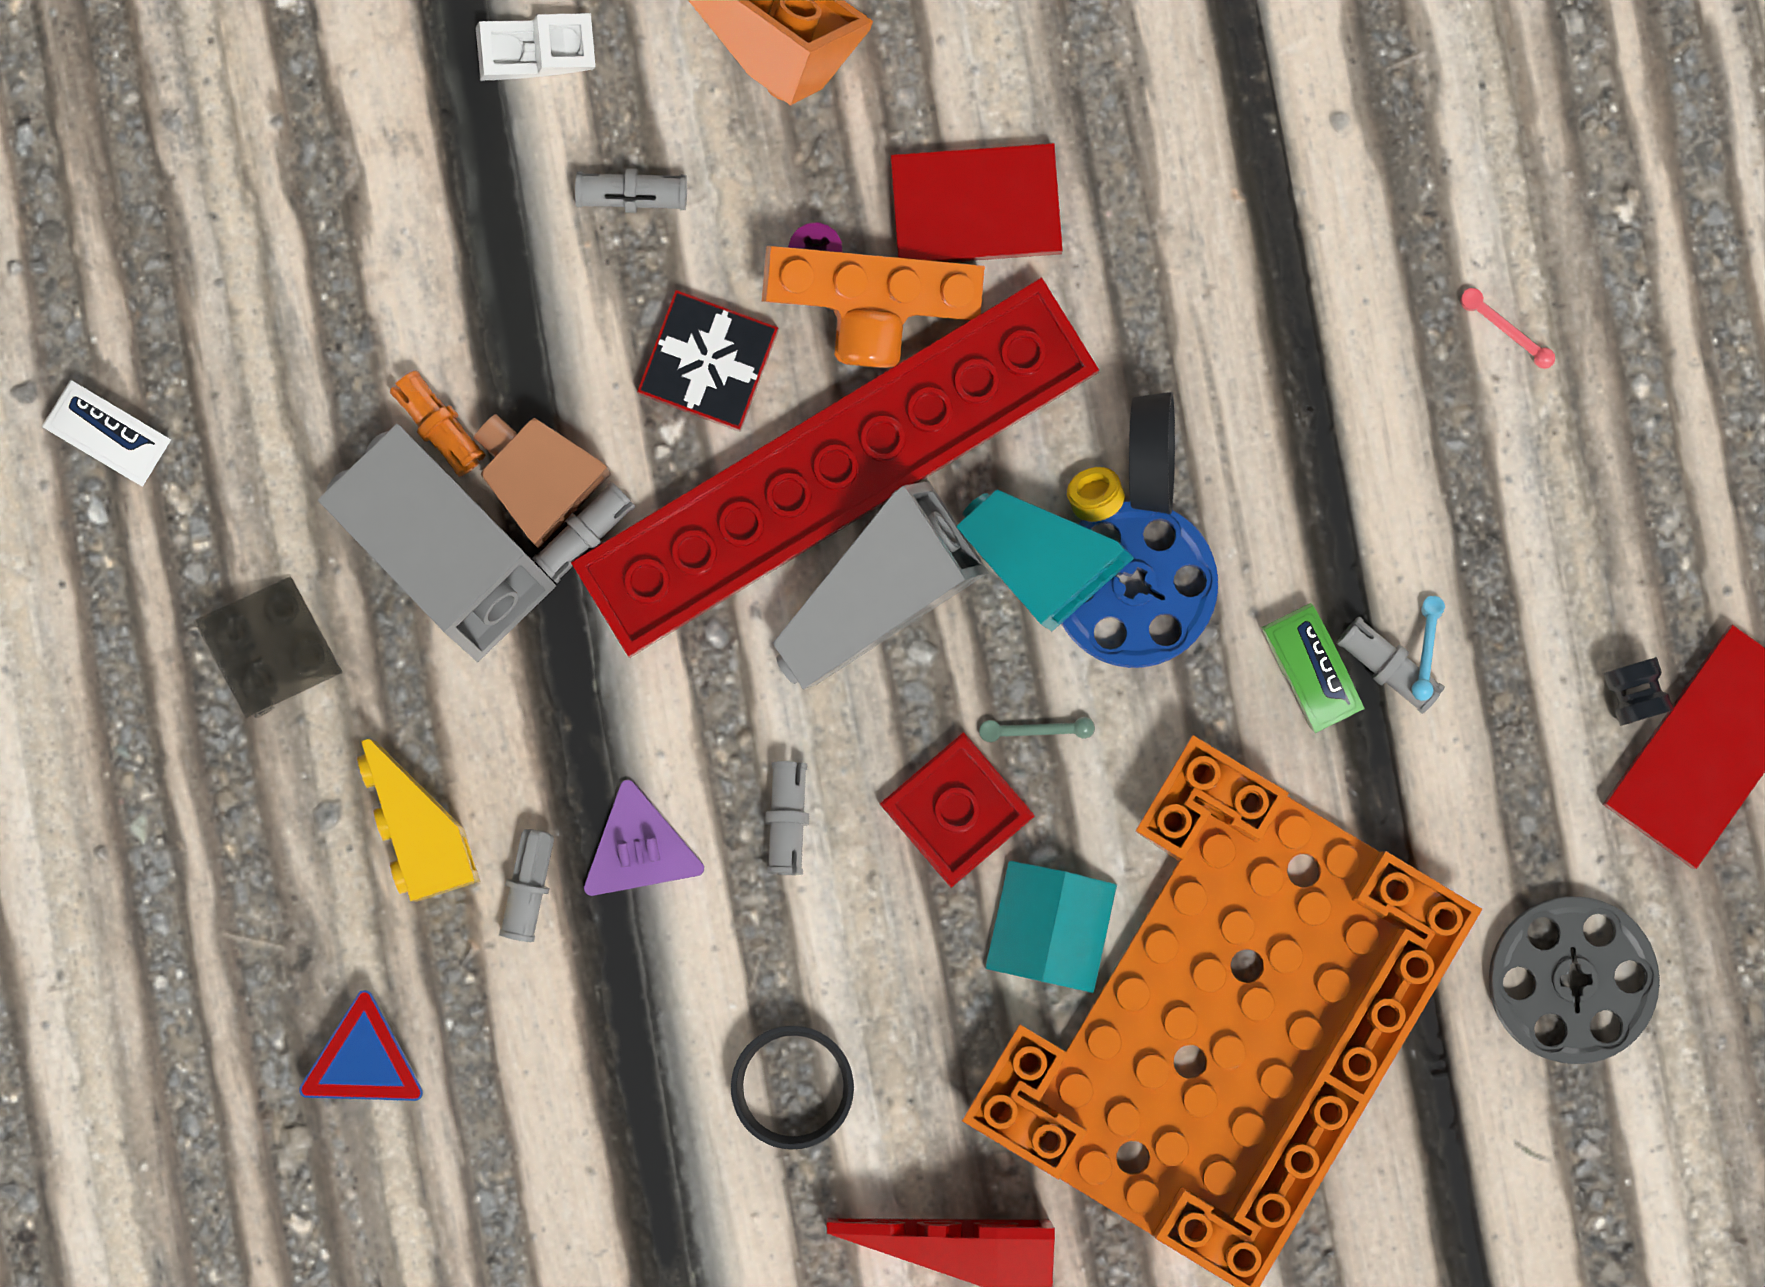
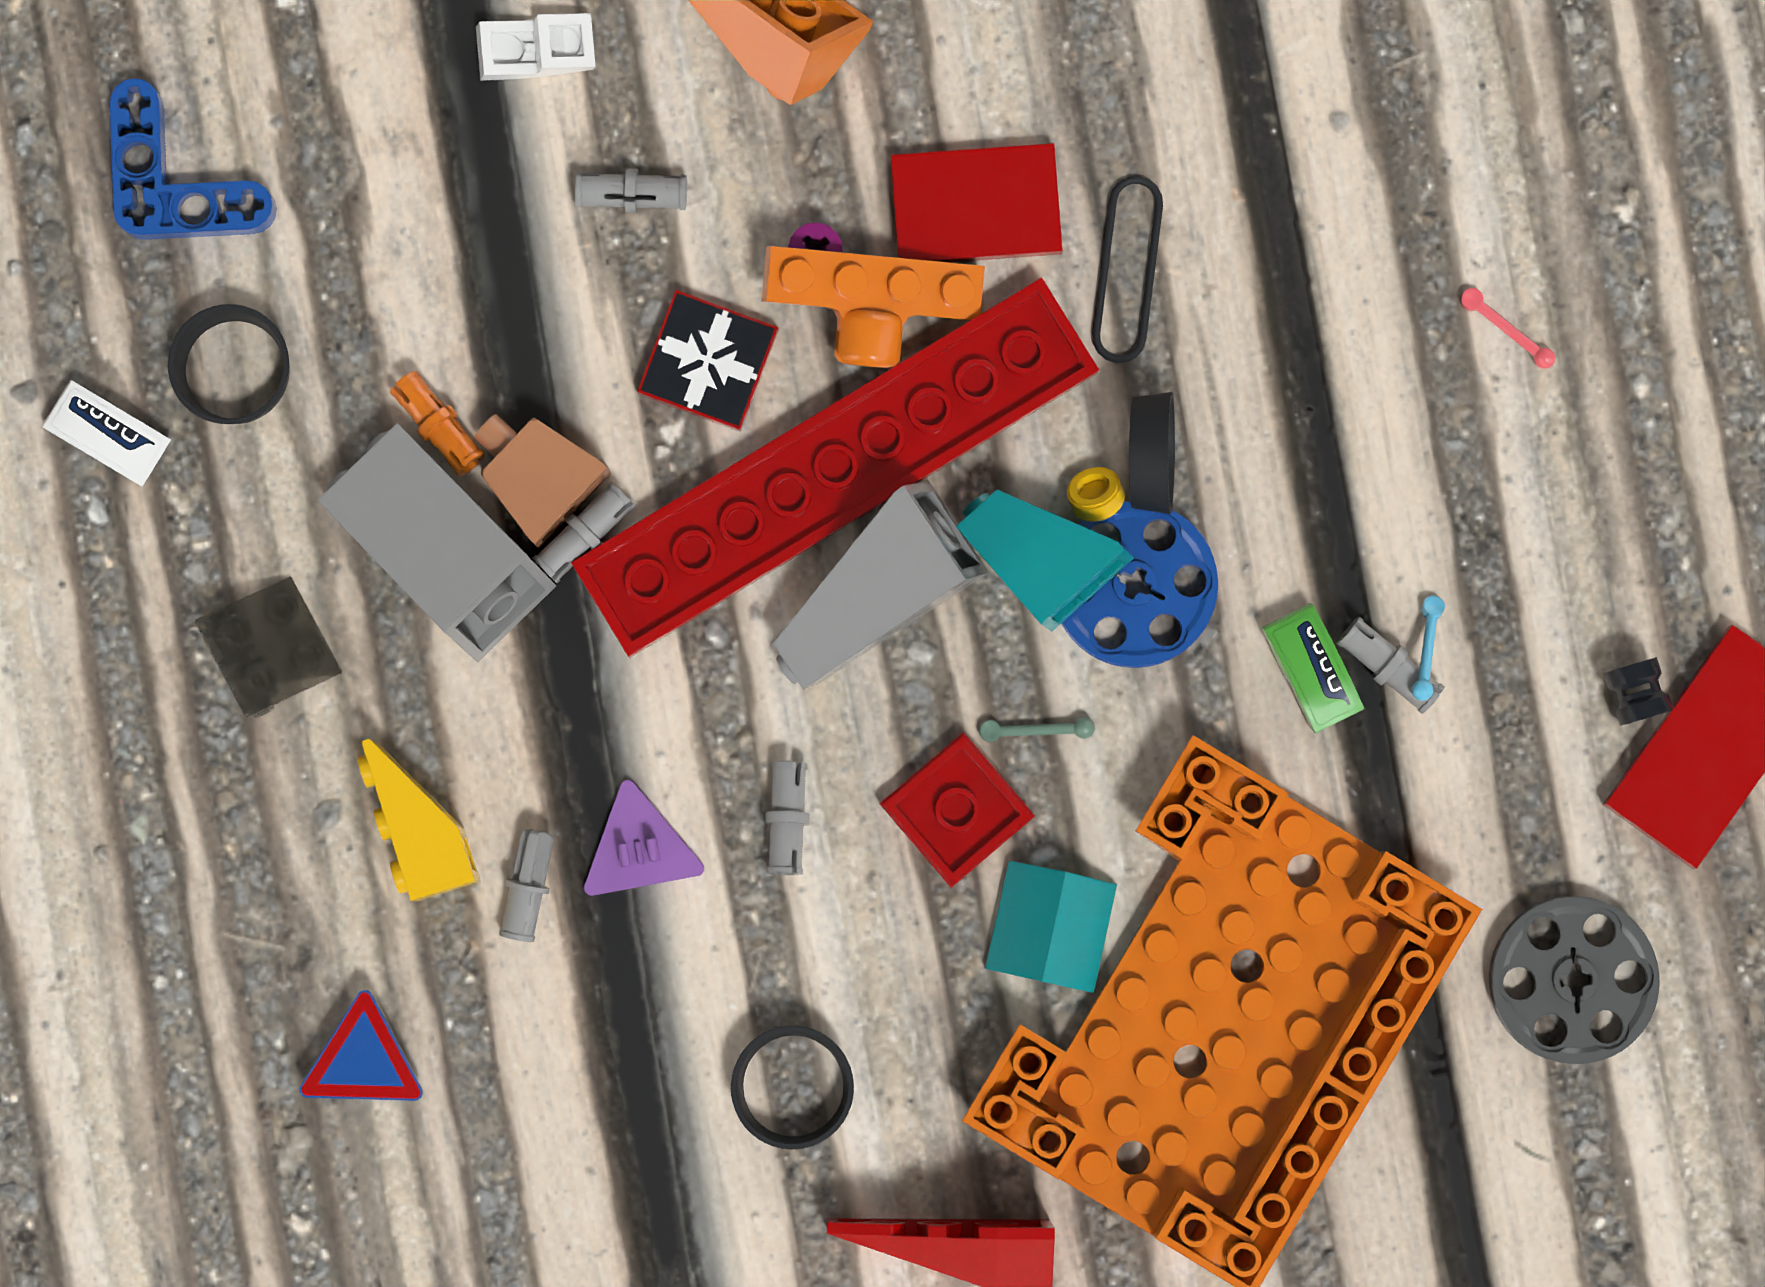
(168, 199): none -> blue beam
(193, 330): none -> black tyre
(1105, 266): none -> black piece

